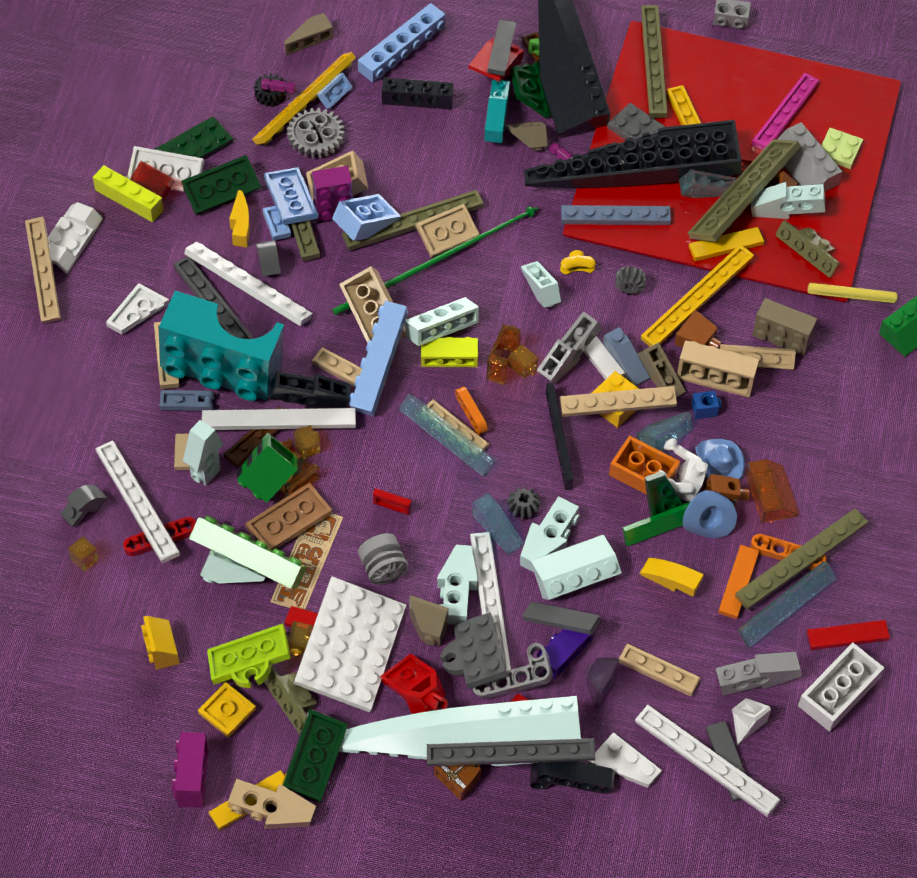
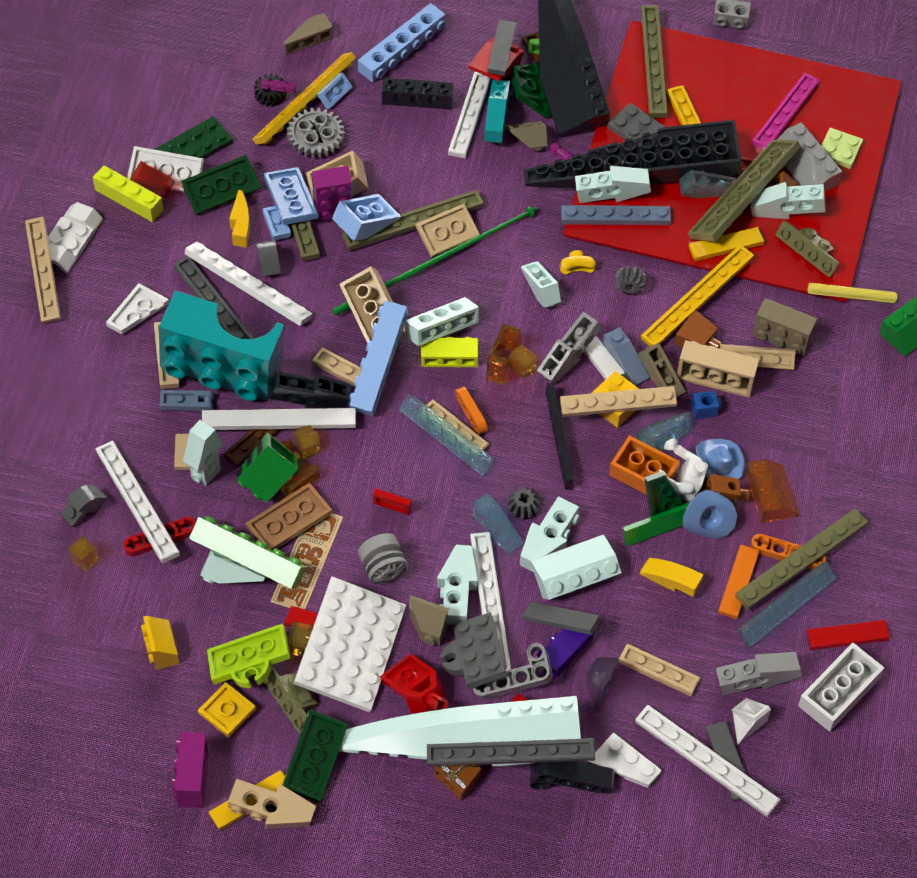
(469, 115): none -> white tile
(617, 183): none -> light aqua brick

